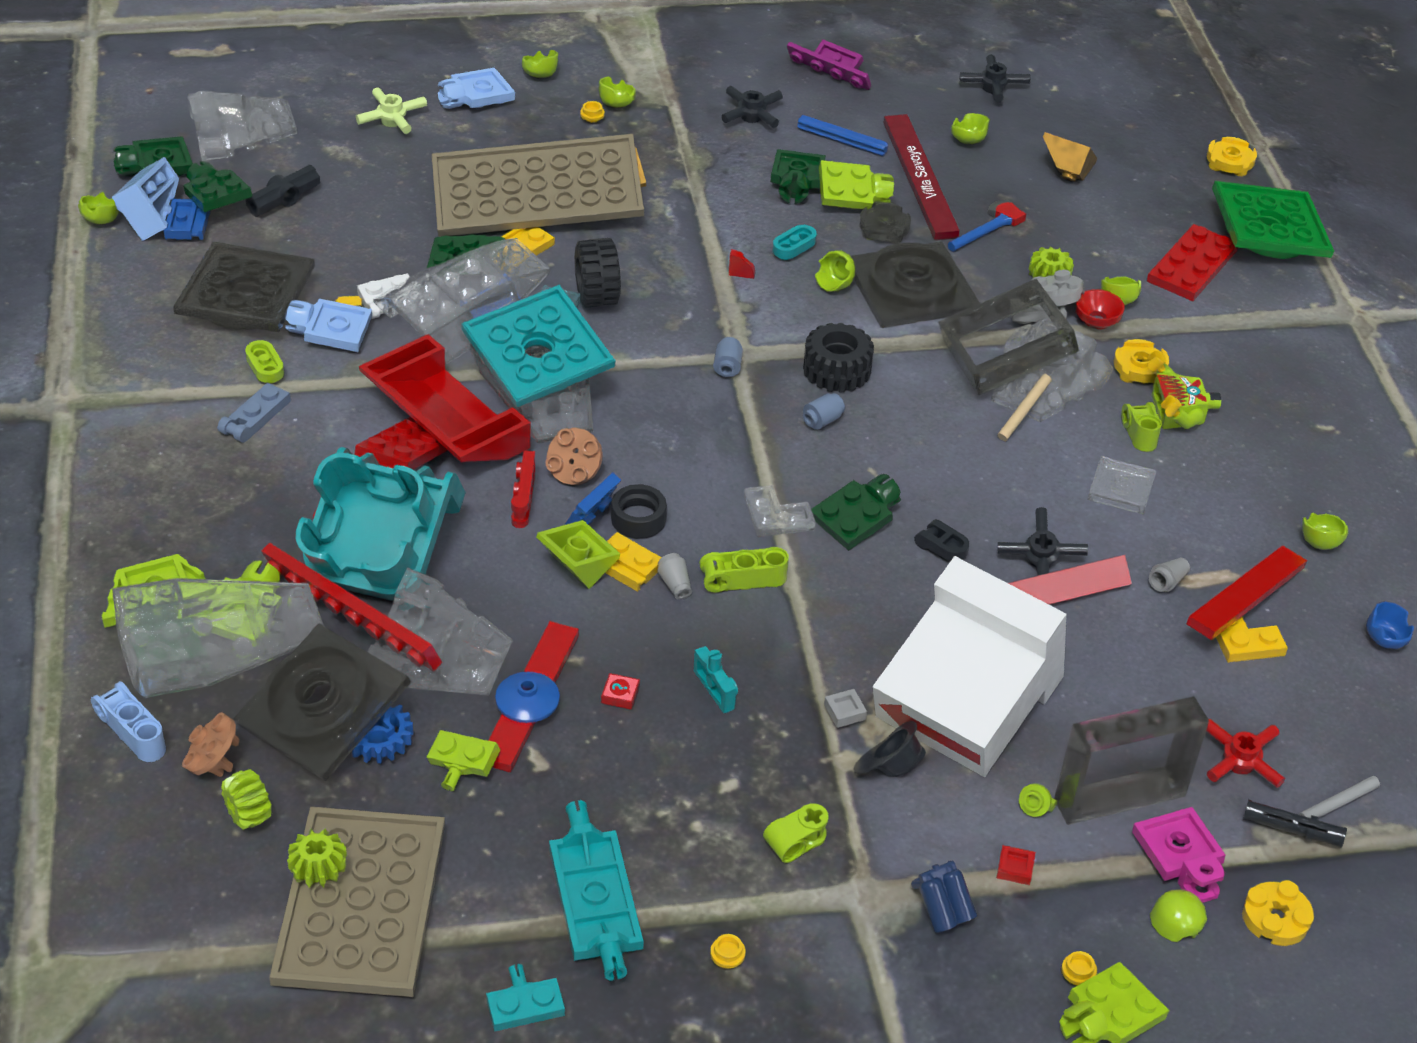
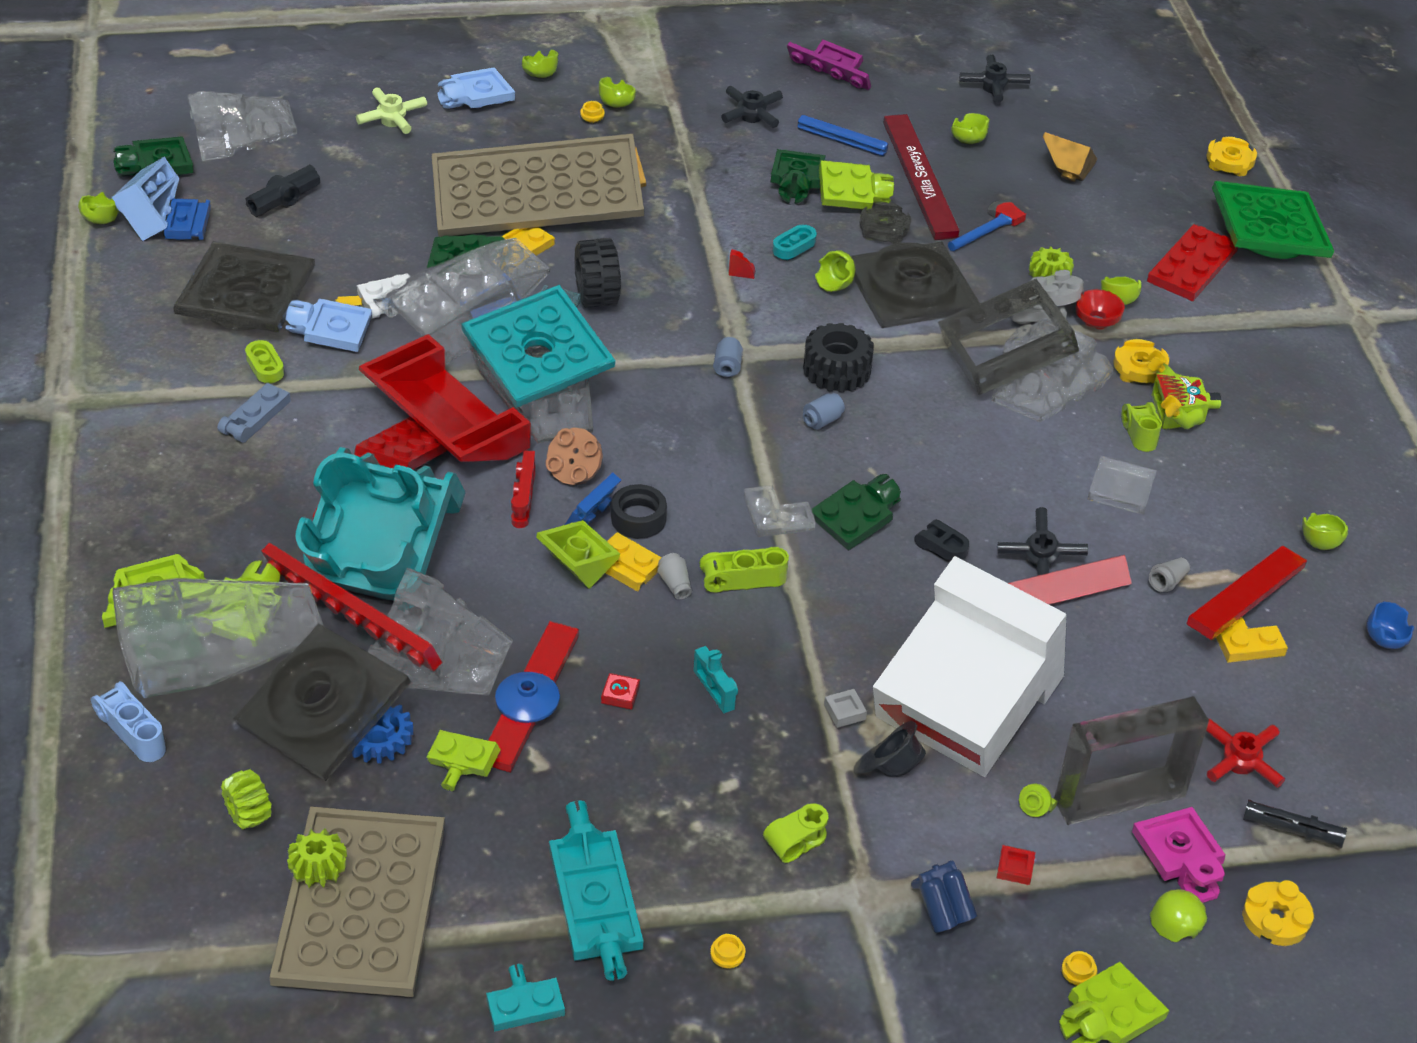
(210, 746): nougat plate -> none
(214, 188): dark green plate -> none
(1024, 407): tan bar -> none
(1342, 798): light grey bar -> none

